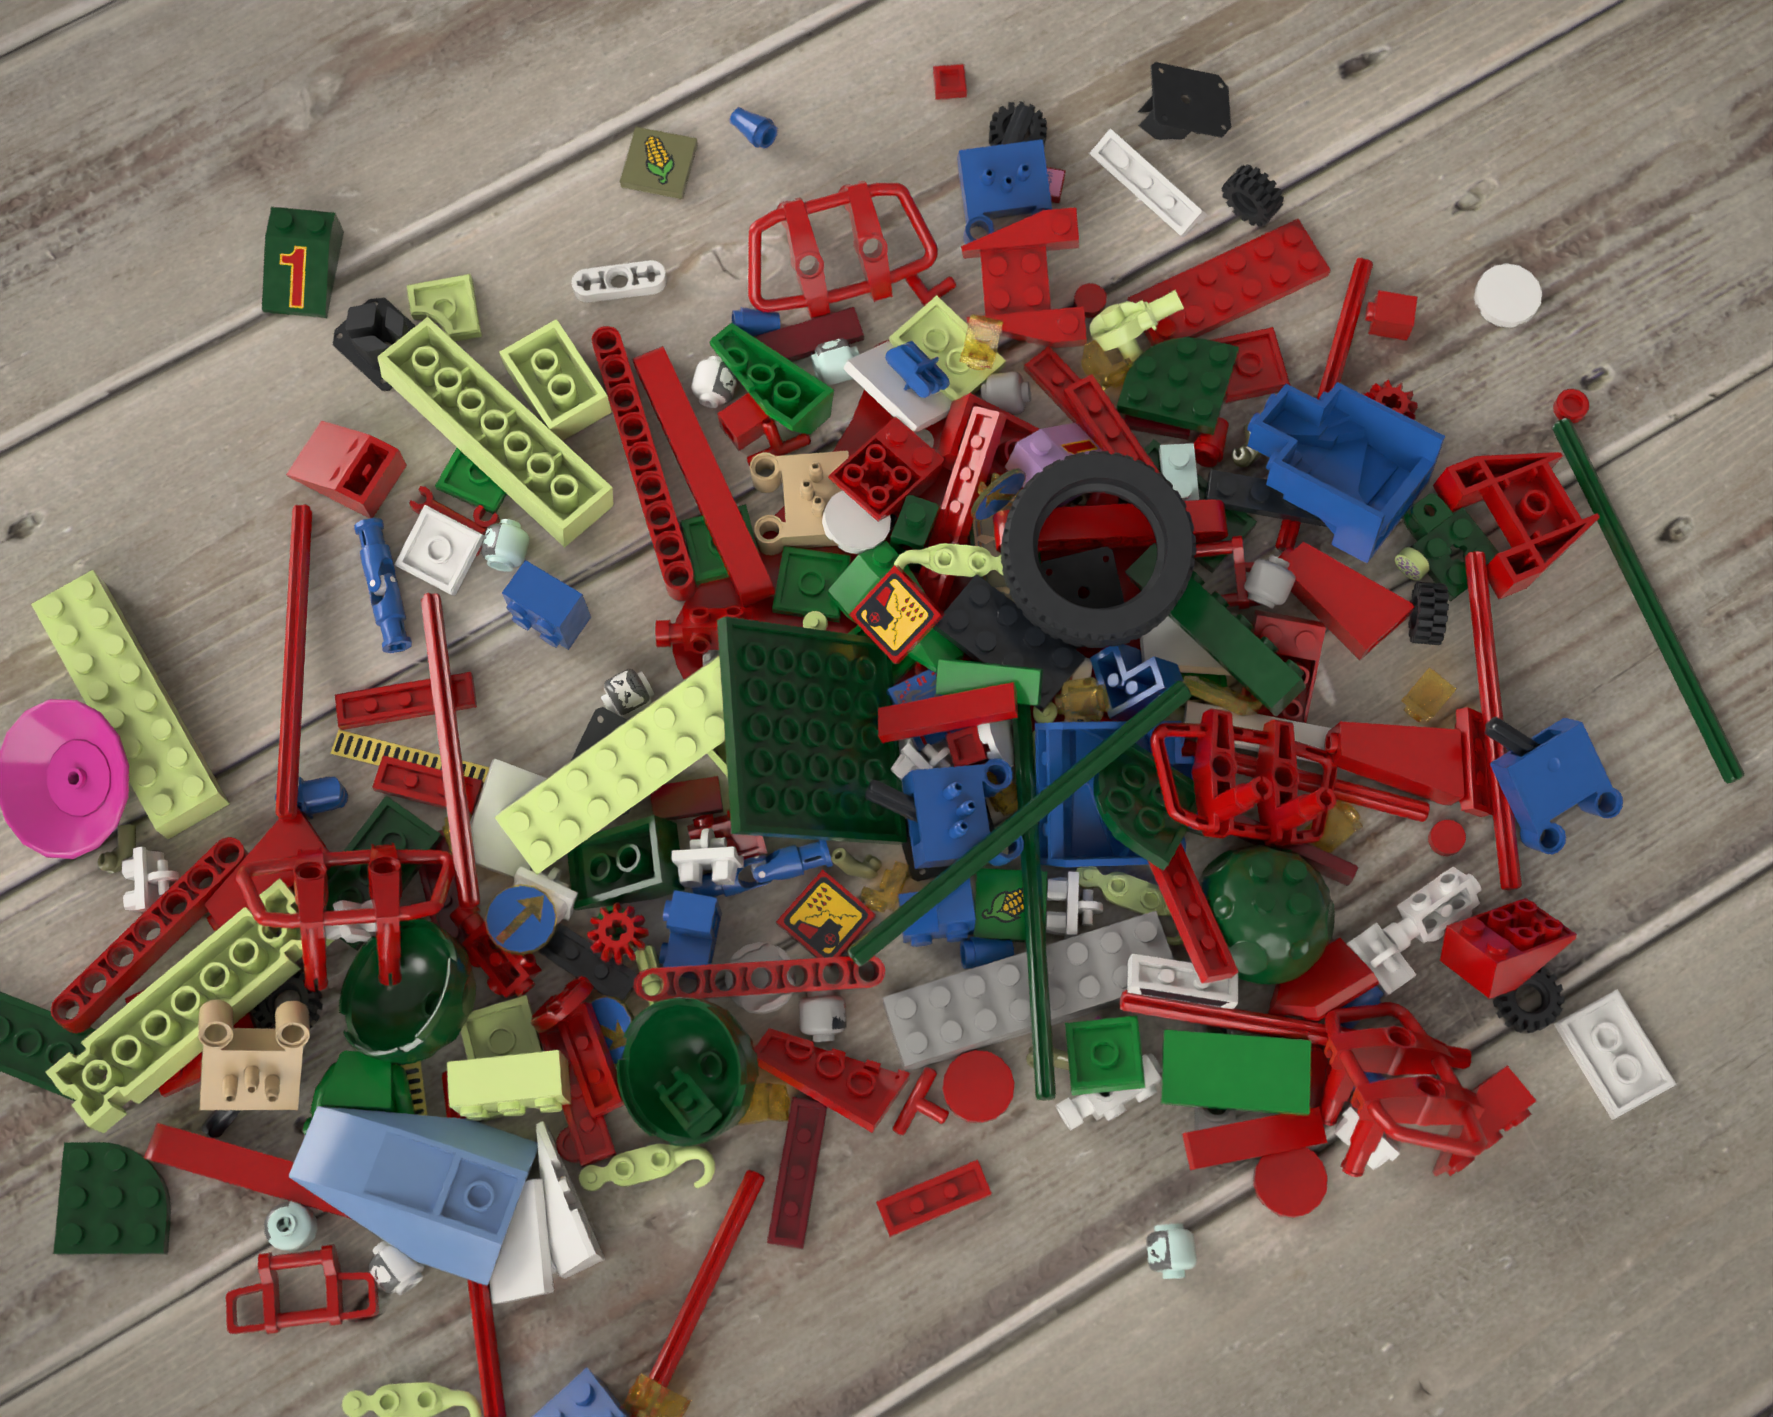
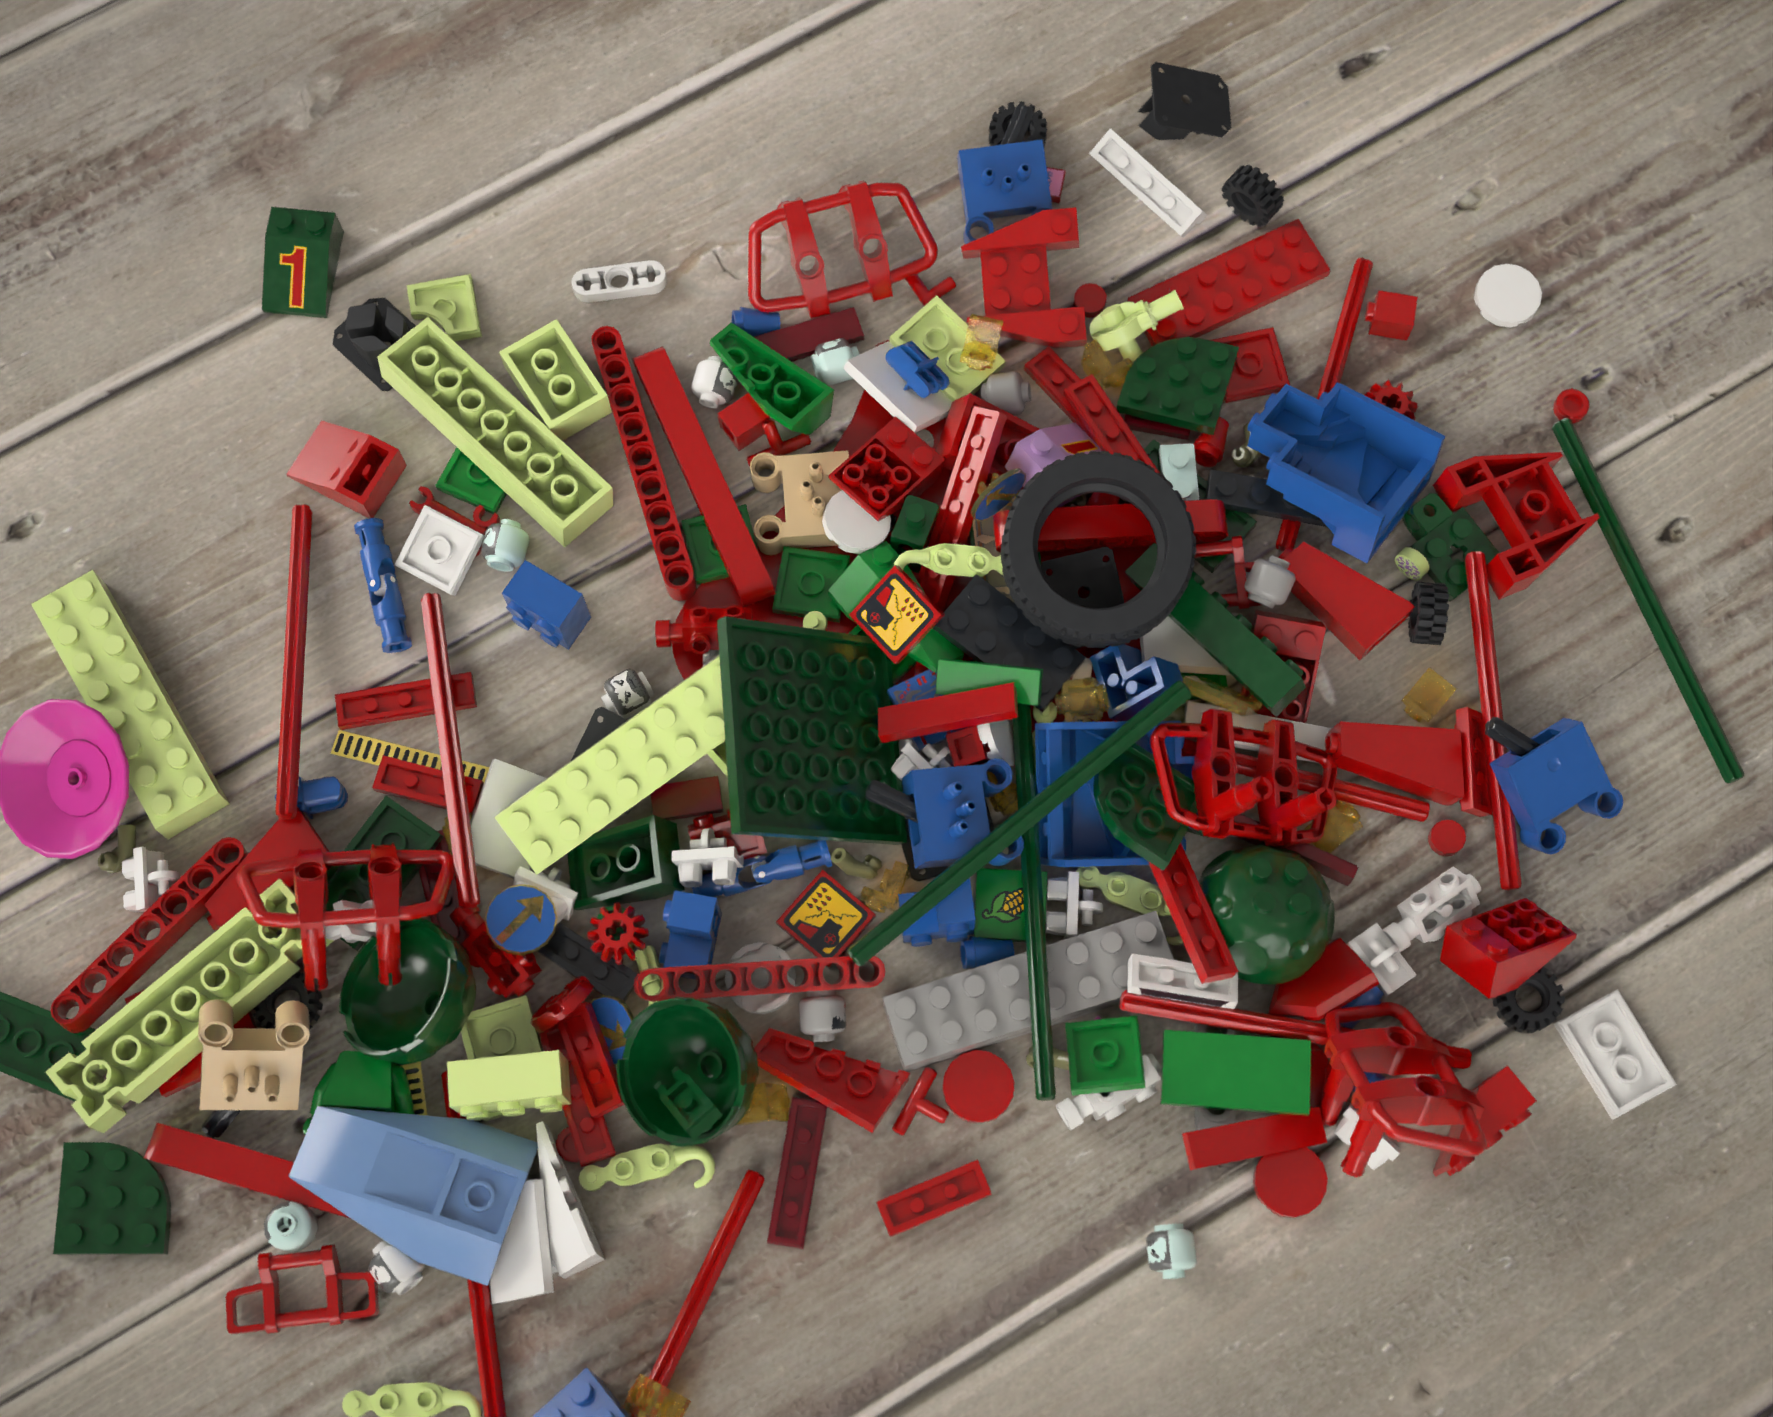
(658, 162): olive tile -> none
(756, 128): blue cone -> none
(949, 81): red tile -> none

